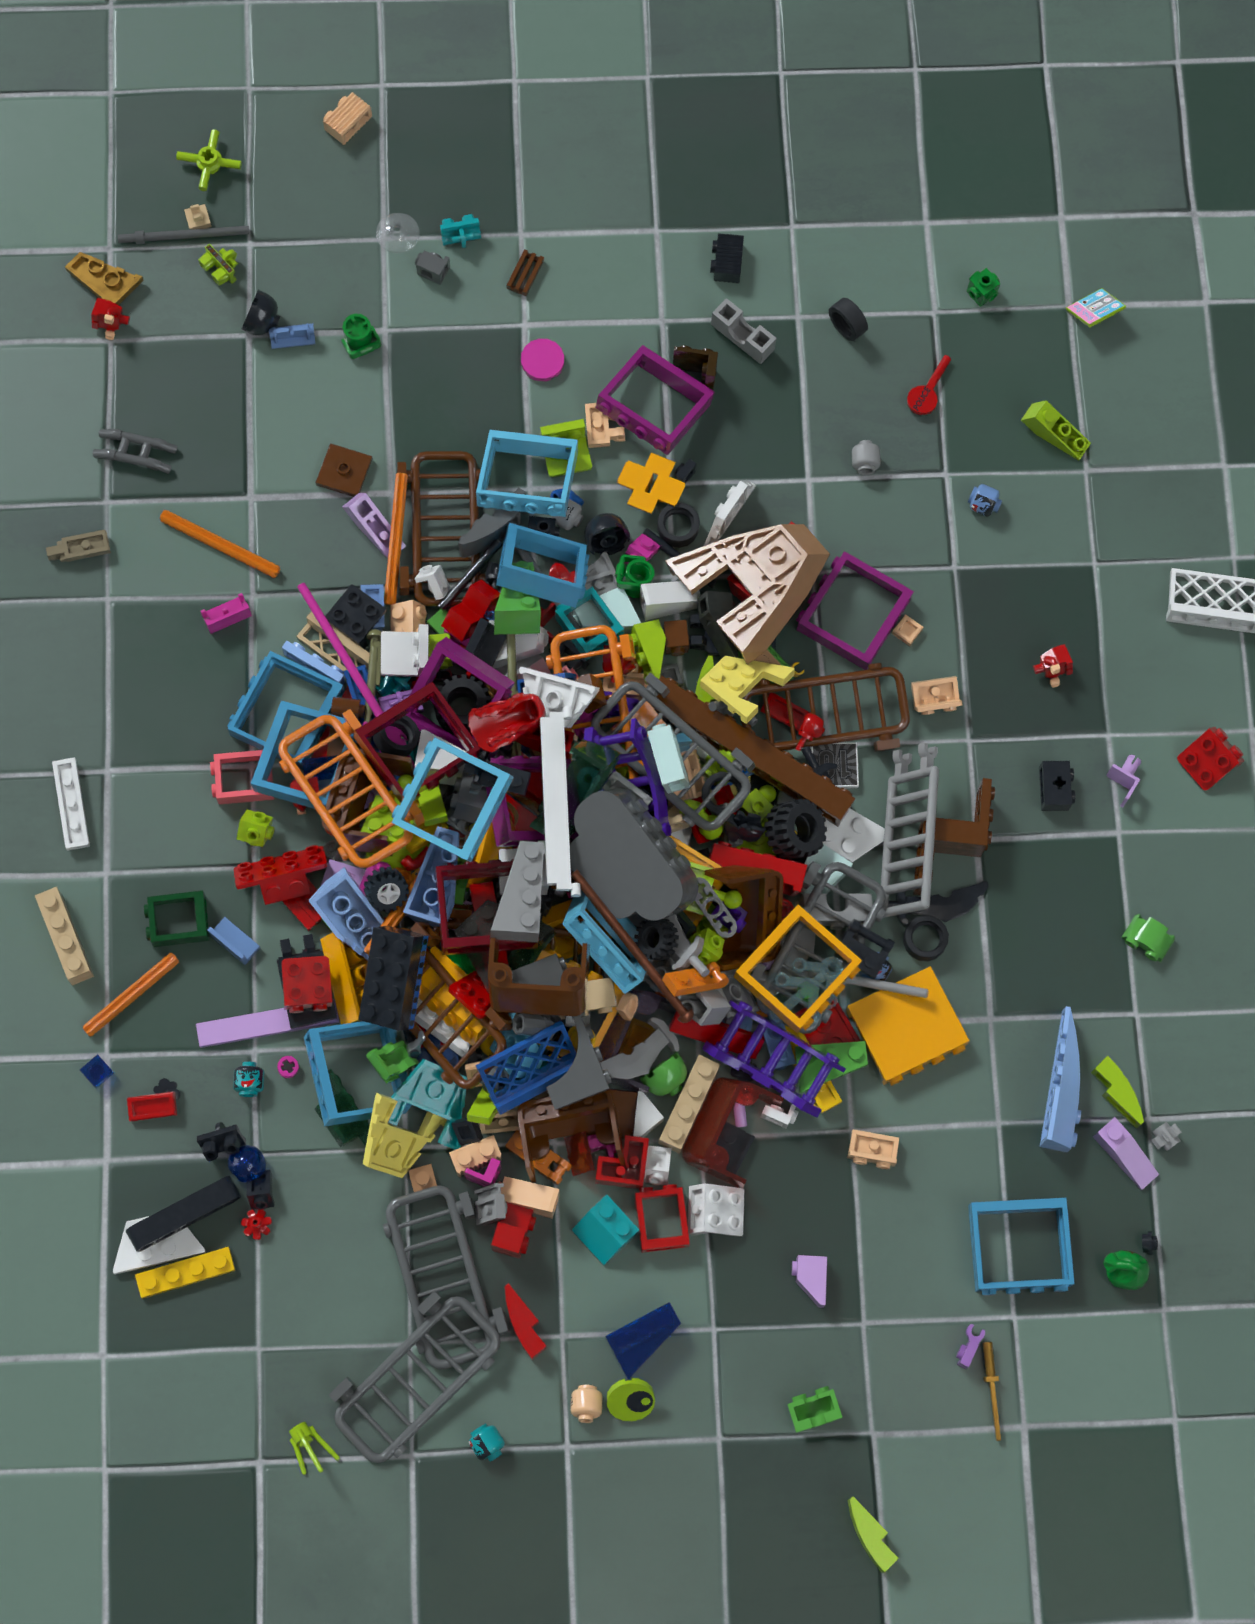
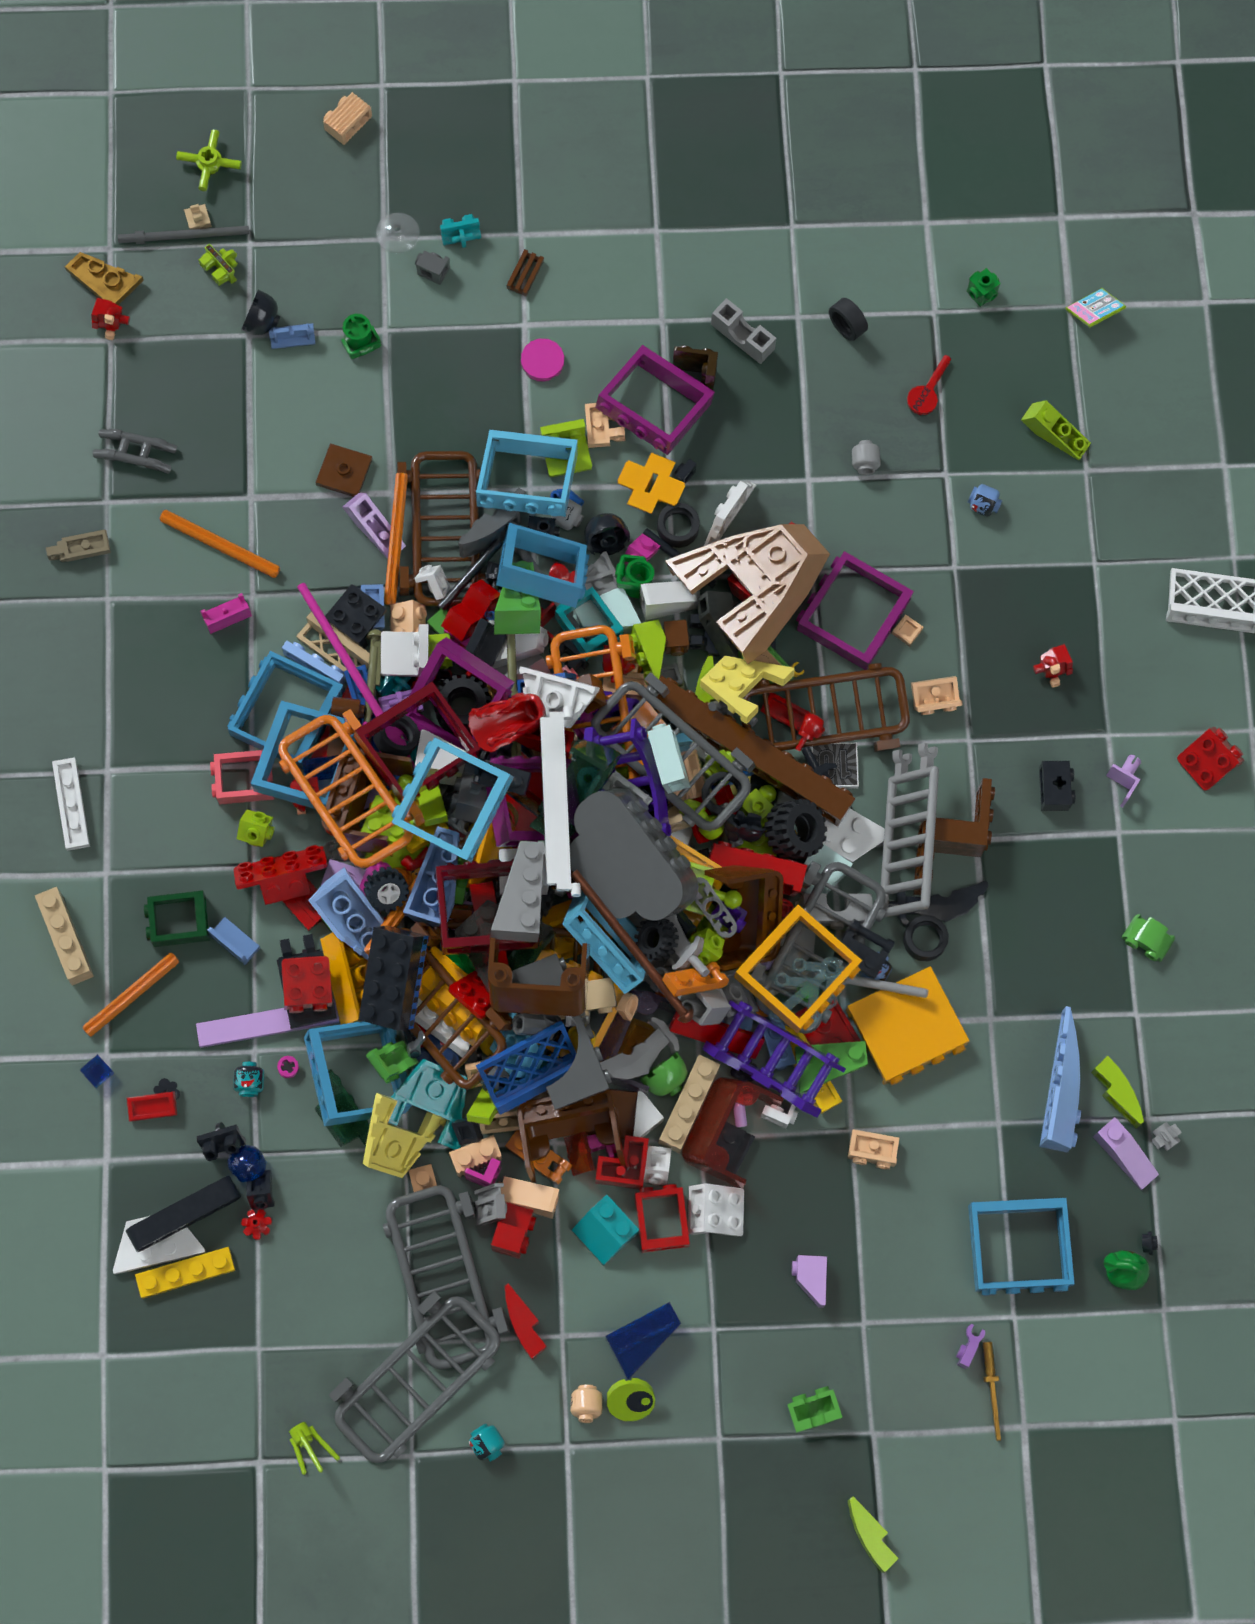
(728, 258): black brick -> none

